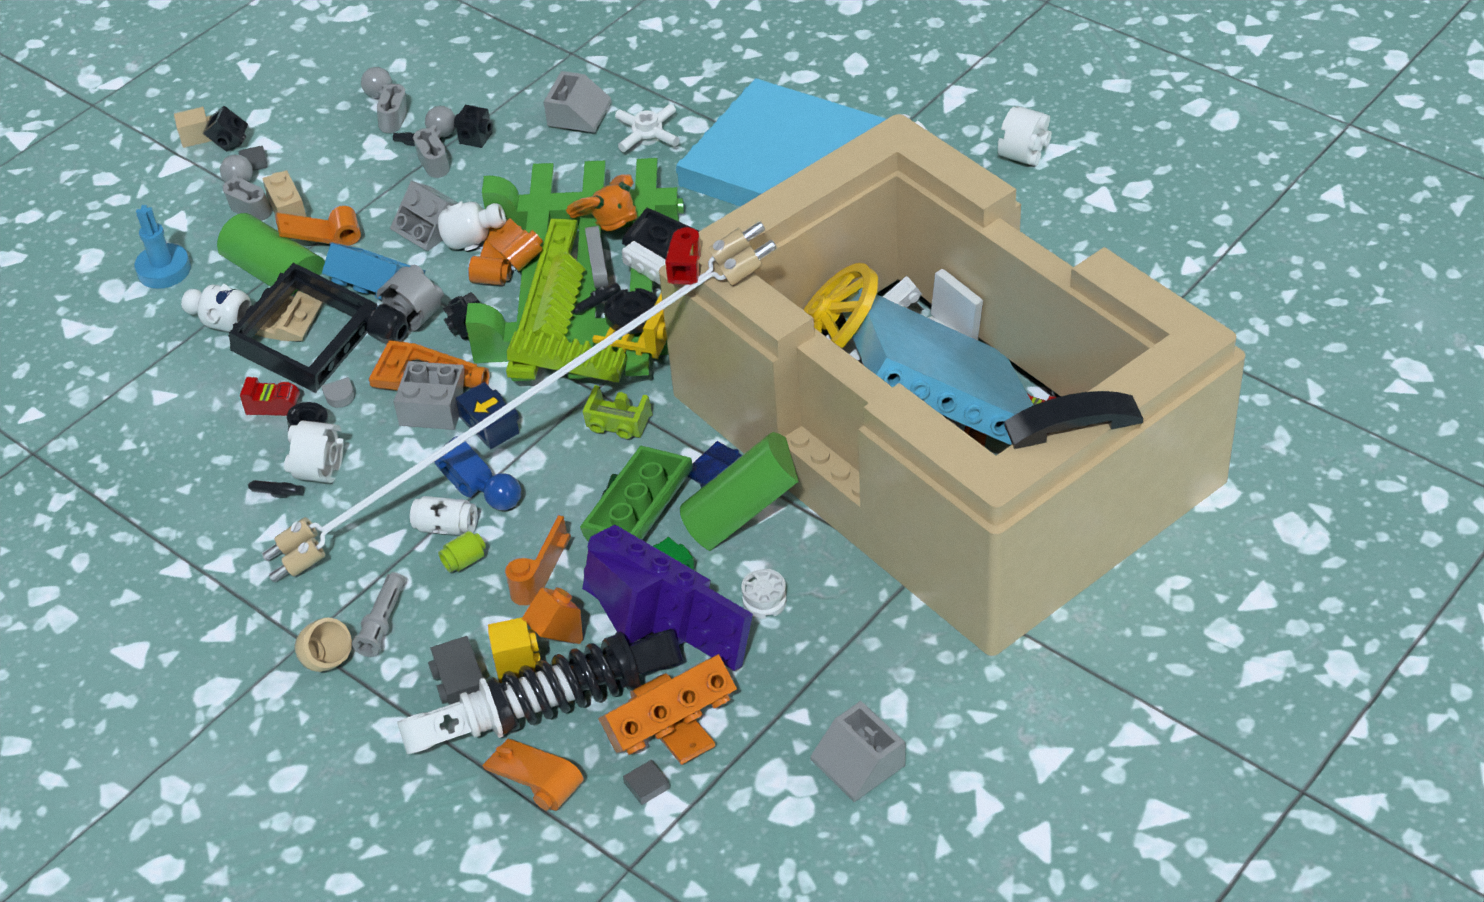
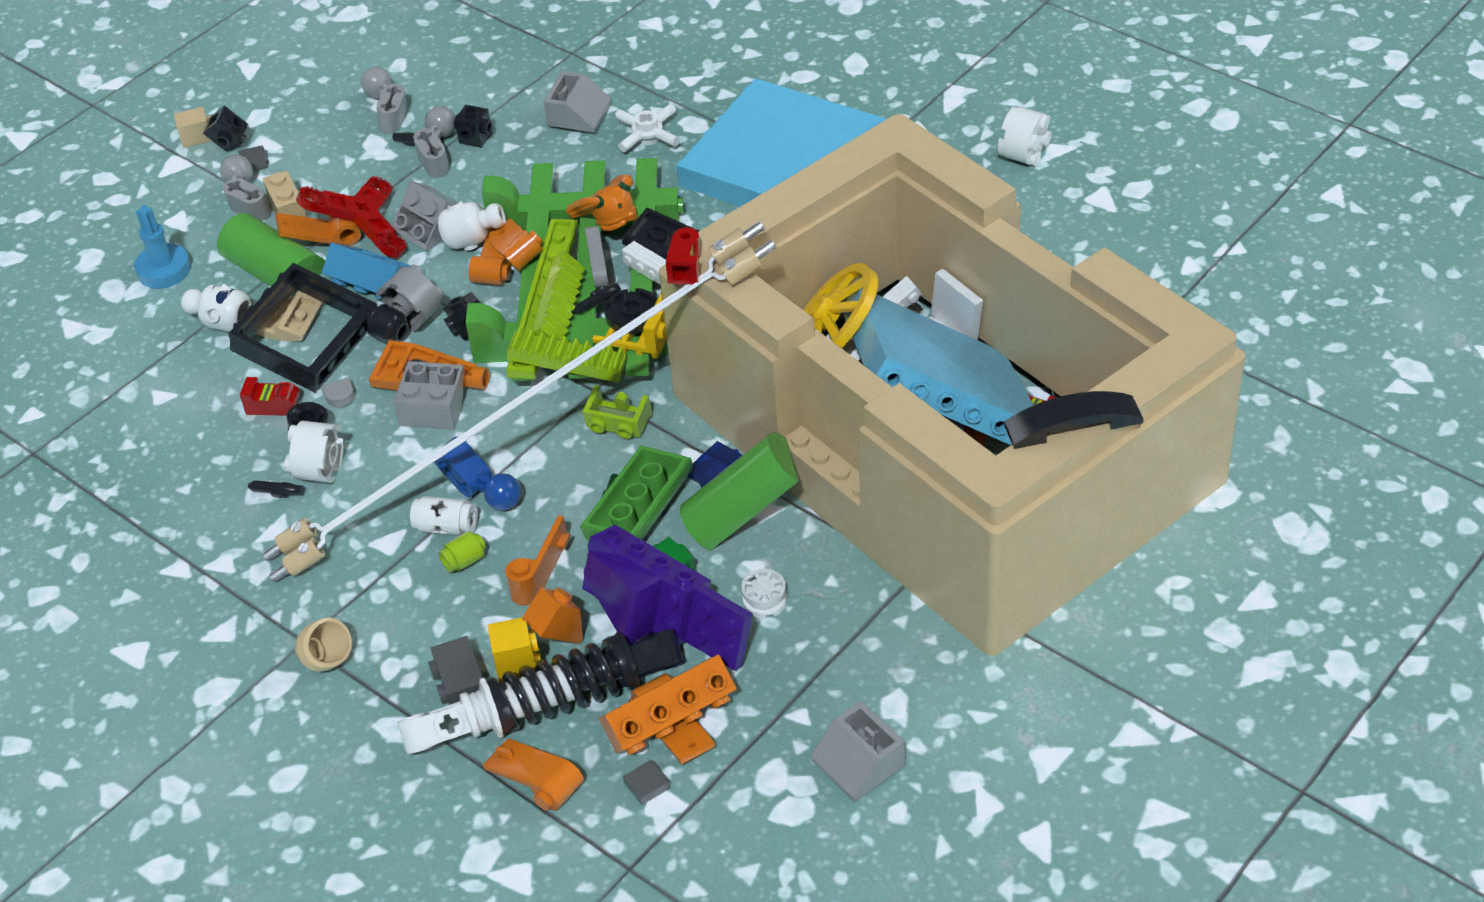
(361, 209): none -> red piece
(376, 624): light grey pin -> none
(479, 404): dark blue brick -> none

